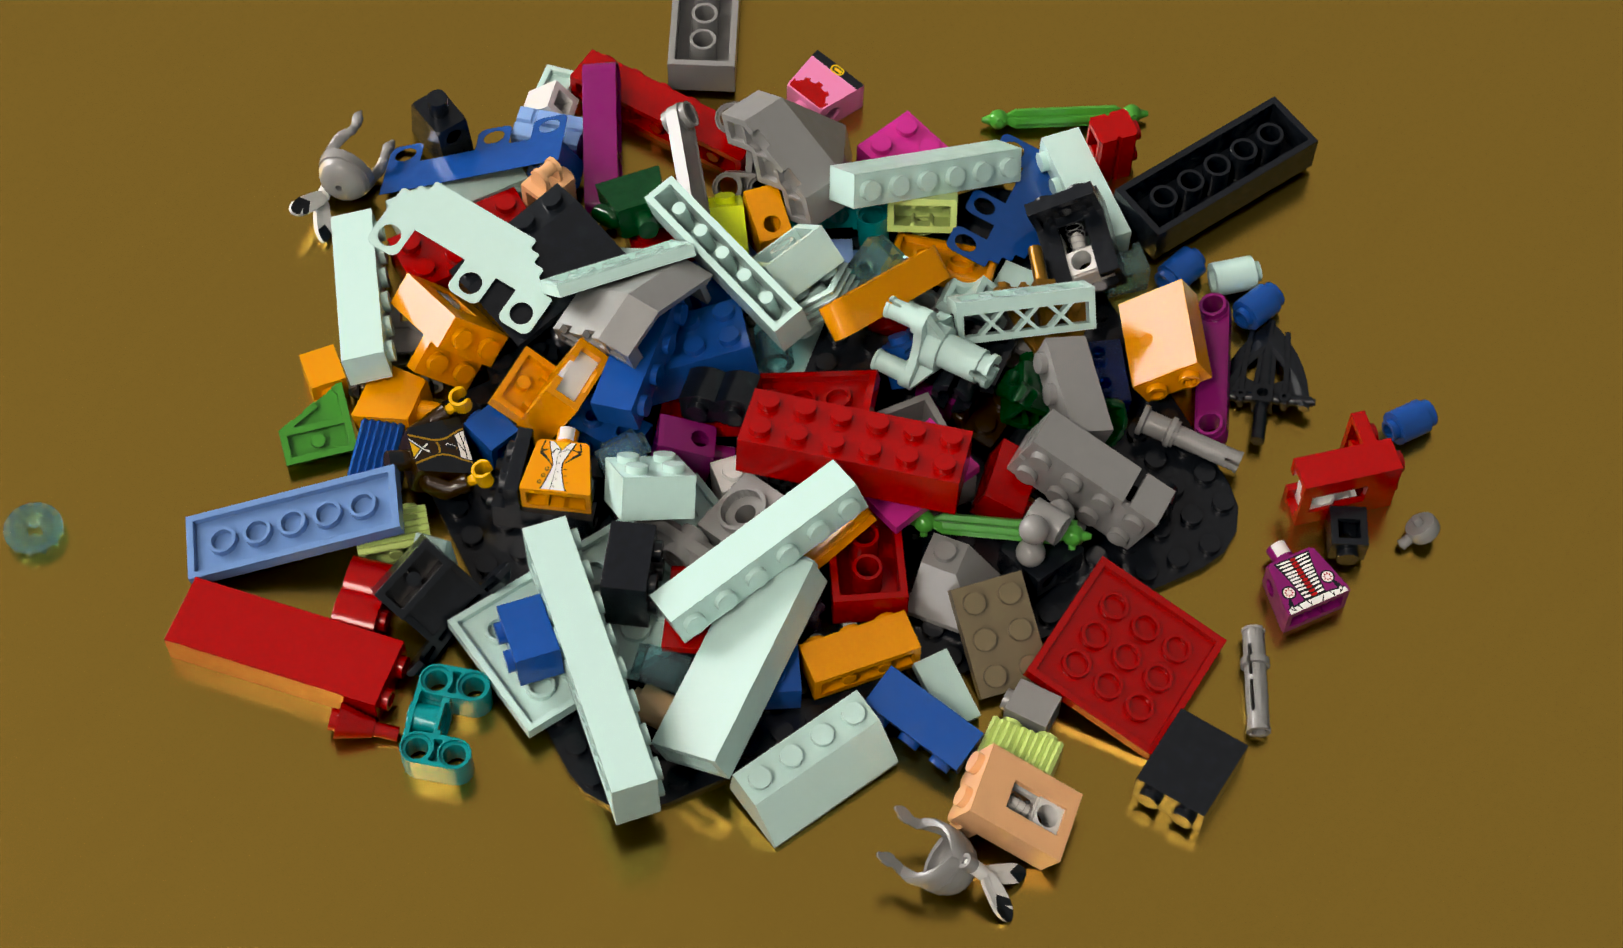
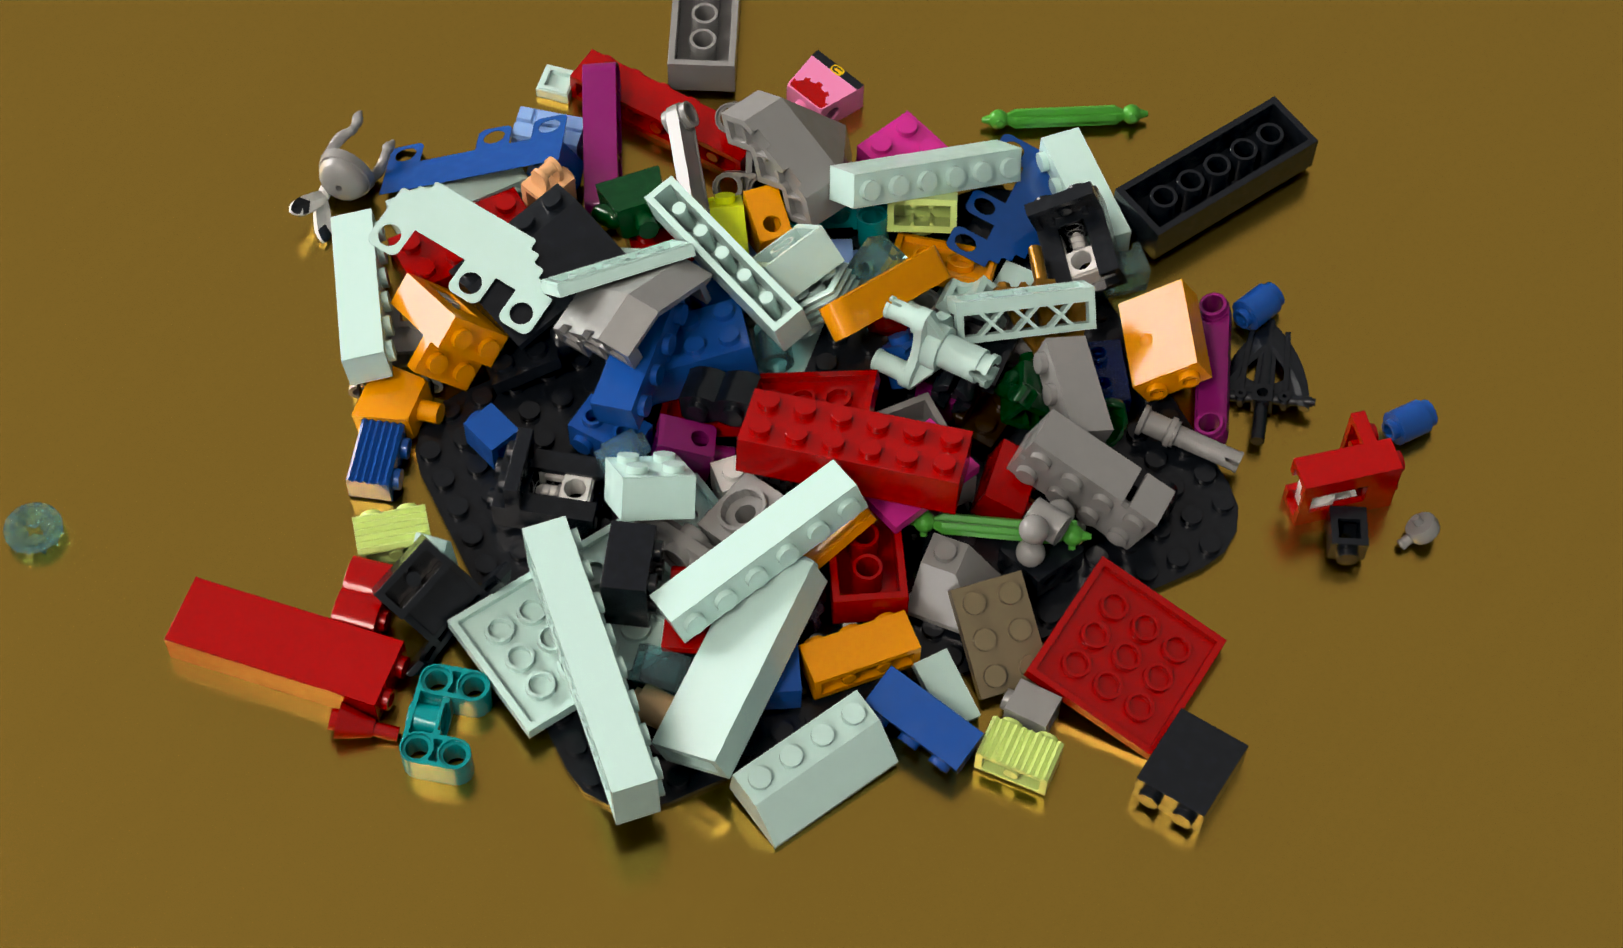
(295, 524): medium blue plate -> none
(320, 430): bright green wing -> none
(322, 371): light orange brick -> none
(436, 119): black torso -> none
(438, 455): torso -> none
(529, 639): blue brick -> none
(547, 395): light orange brick -> none
(552, 98): white brick -> none
(559, 474): light orange torso -> none
(954, 865): light grey hair -> none
(1002, 801): light nougat brick -> none
(1113, 142): red brick -> none
(1183, 264): blue brick -> none
(1234, 275): light aqua brick -> none
(1255, 668): light grey pin -> none
(1301, 586): torso -> none

